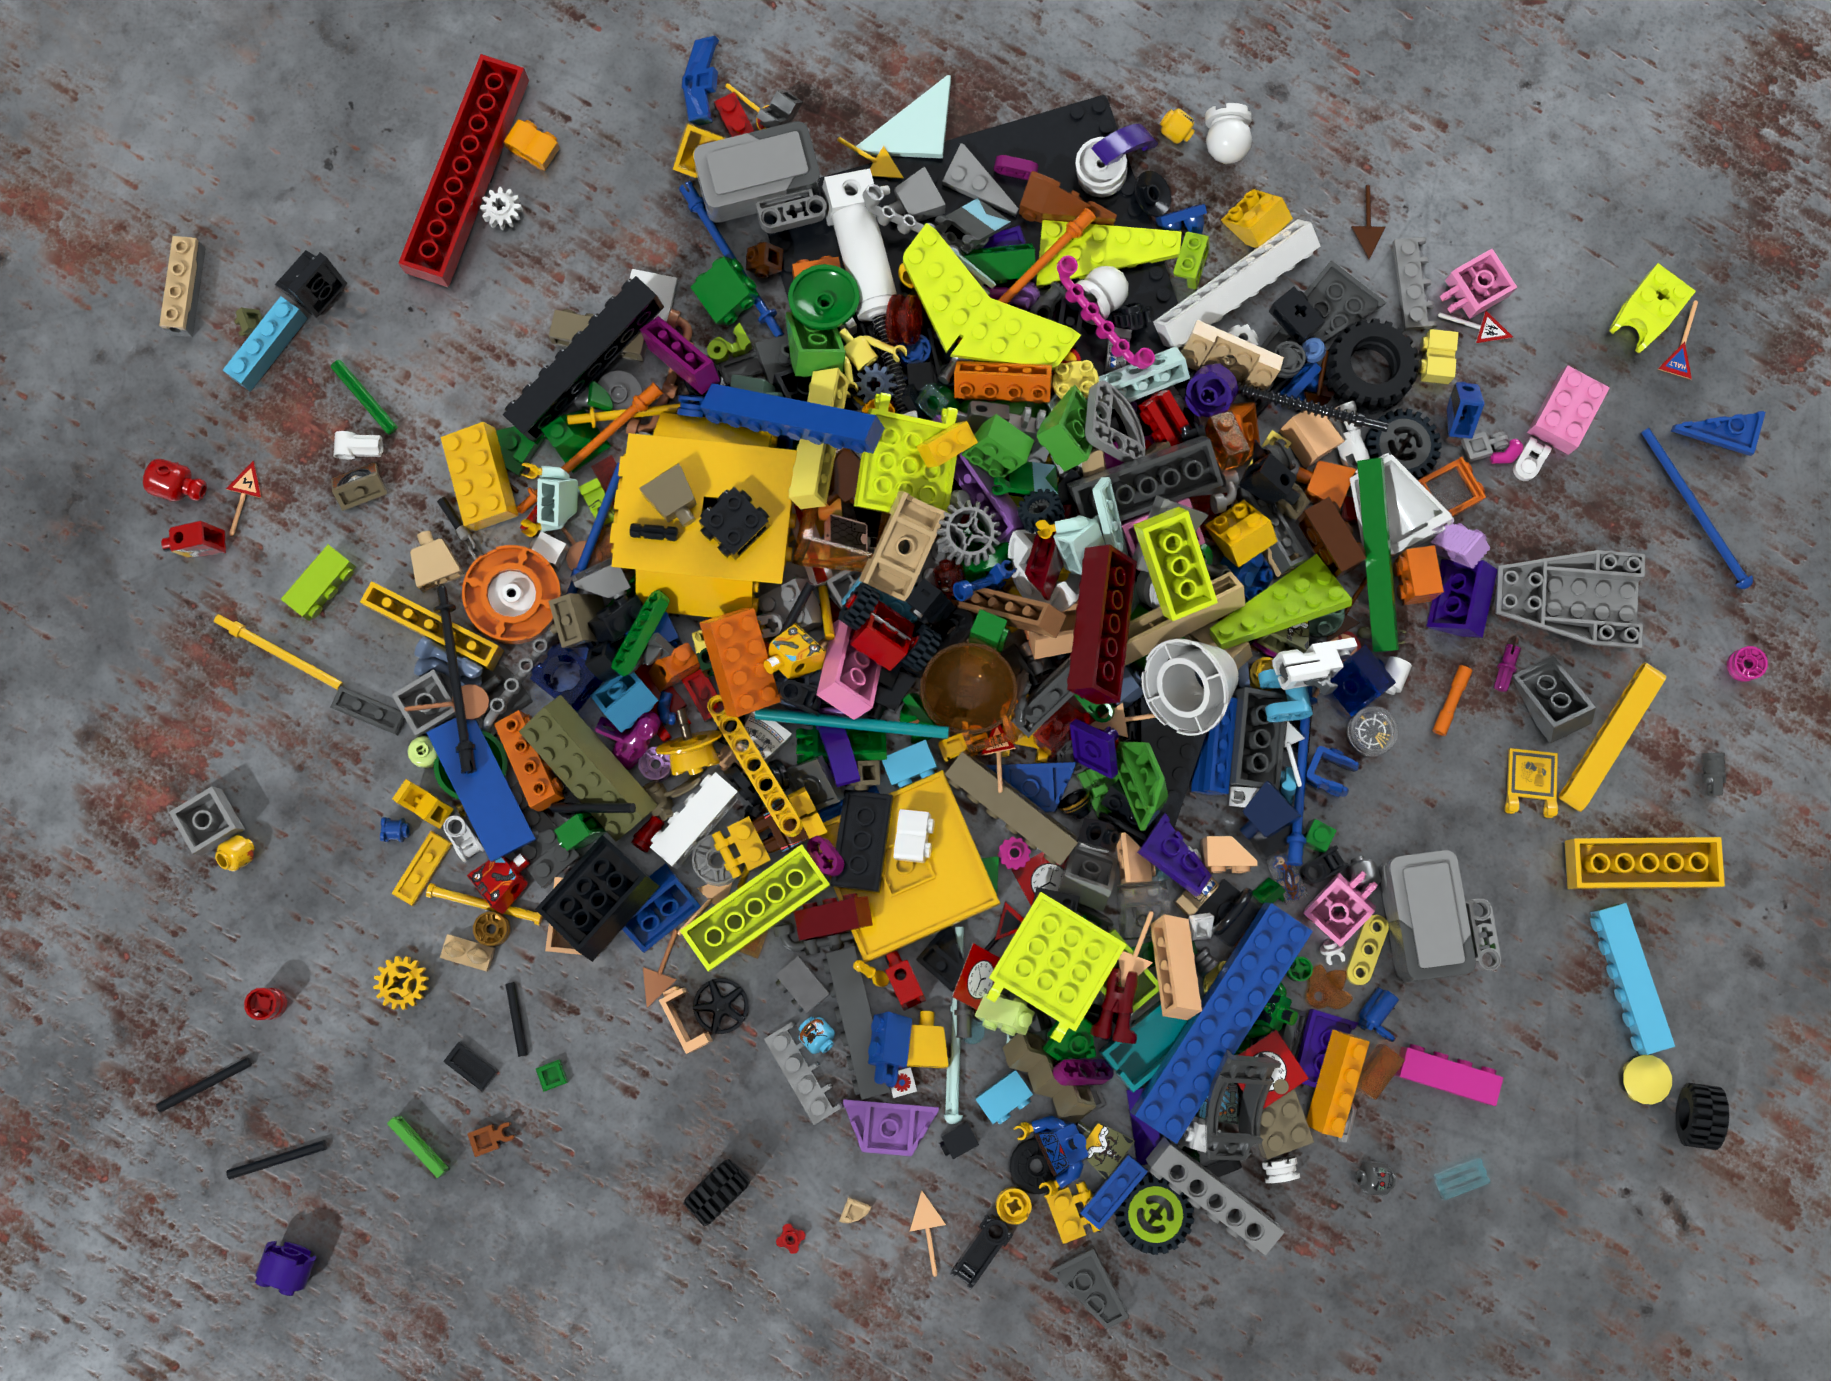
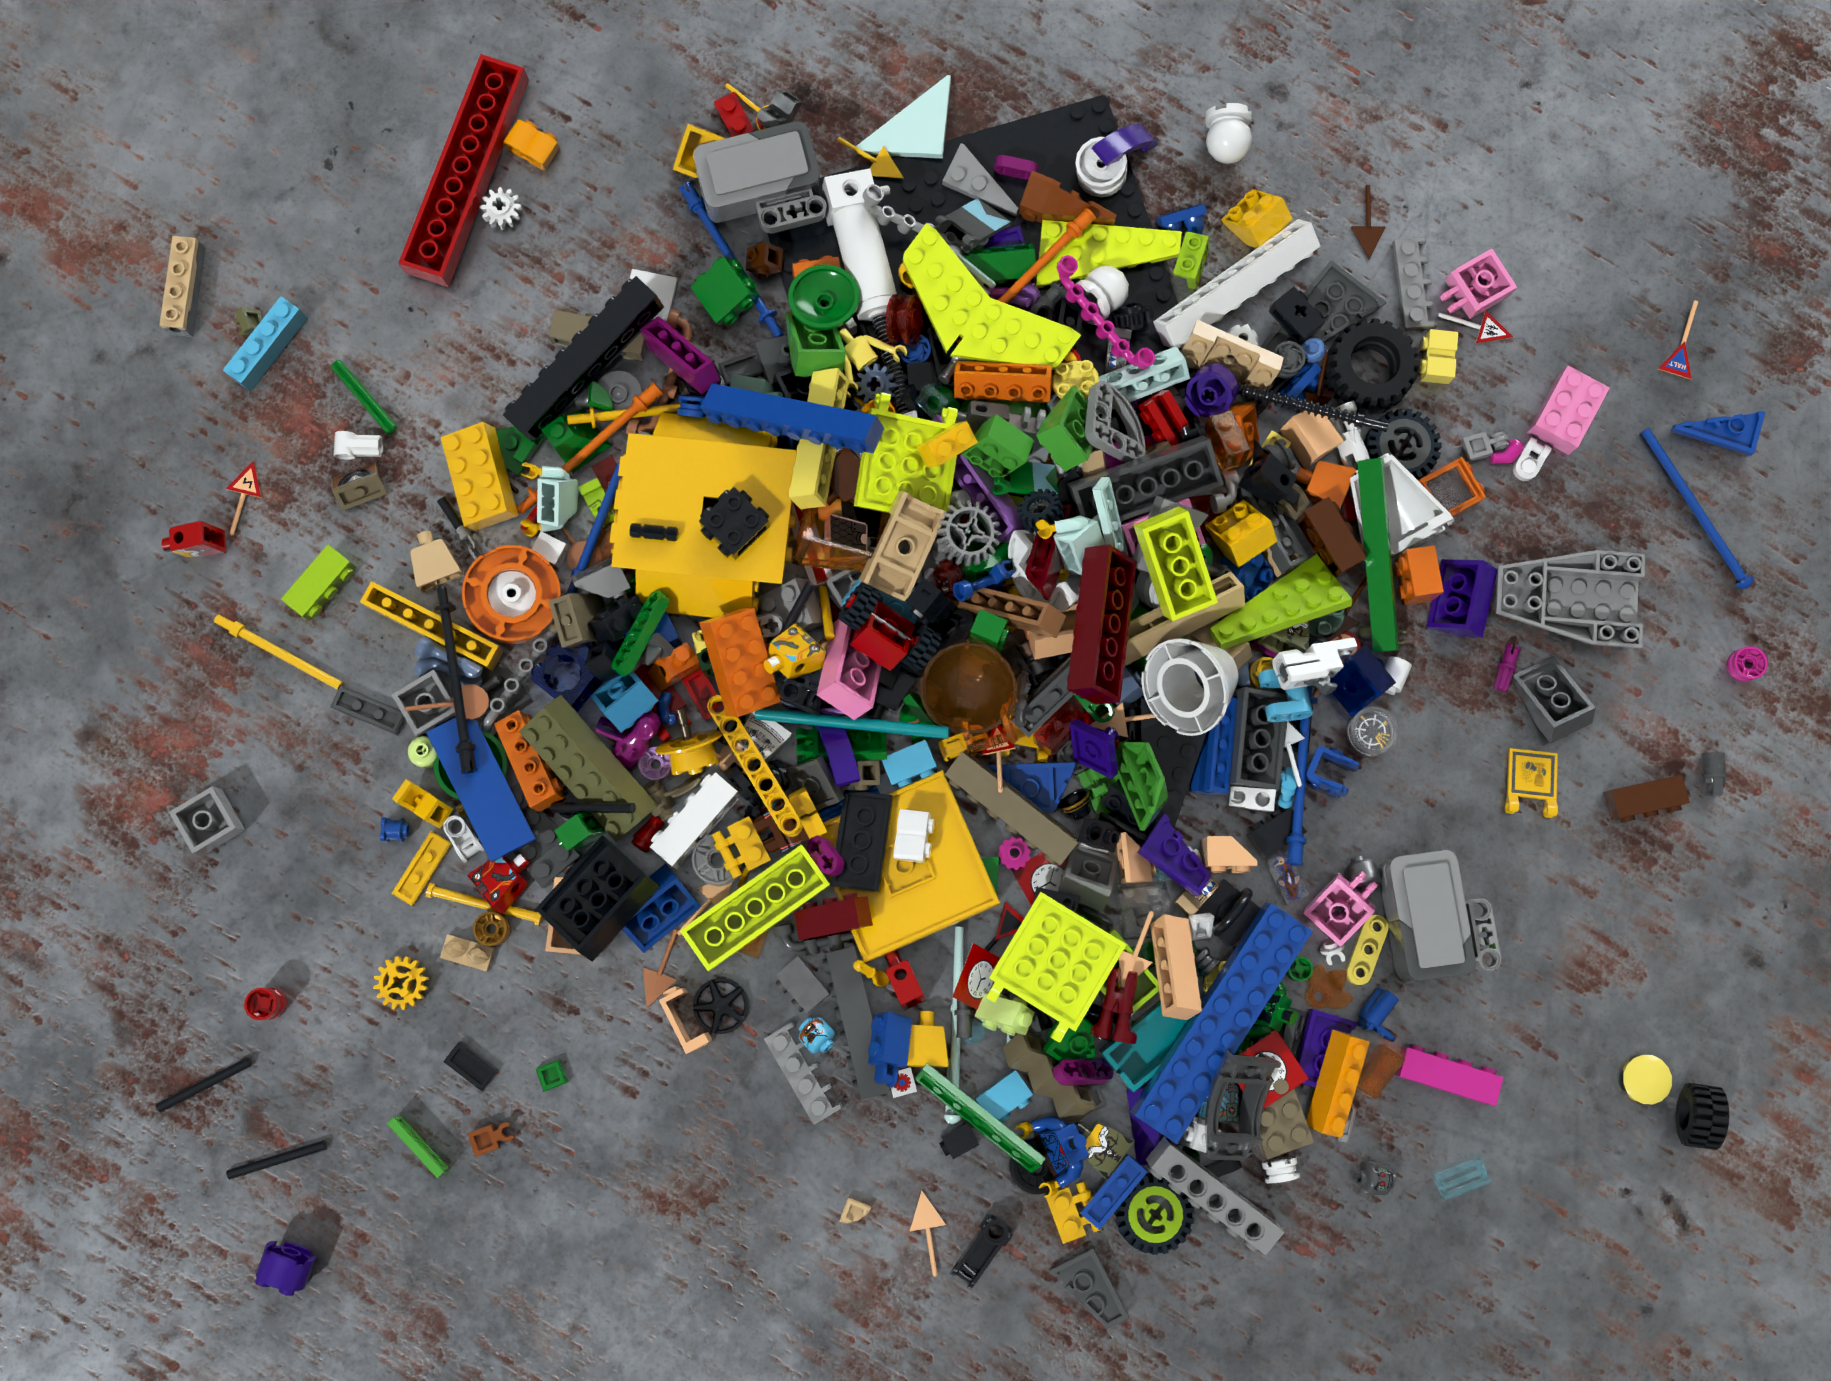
(172, 481): red piece -> none
(235, 853): yellow head -> none
(312, 282): black bracket -> none
(516, 1019): black piece -> none
(671, 496): dark tan torso -> none
(700, 80): blue plate -> none
(716, 1192): black tyre -> none
(720, 349): lime leg -> none
(783, 1241): red plate -> none
(889, 1126): medium lavender wing -> none
(918, 197): light grey torso -> none
(943, 958): black wing -> none
(979, 1118): none -> green tile
(1013, 1205): yellow wheel -> none
(1152, 193): black dish -> none
(1177, 126): yellow head -> none
(1268, 812): dark blue torso -> none
(1269, 892): green tile -> none
(1318, 836): green brick -> none
(1326, 864): black piece -> none
(1447, 713): orange piece -> none
(1461, 545): lavender brick -> none
(1464, 401): blue torso -> none
(1612, 737): yellow beam -> none
(1632, 979): medium azure brick -> none
(1644, 863): yellow brick -> none
(1646, 798): none -> reddish brown brick
(1653, 305): neon yellow brick -> none

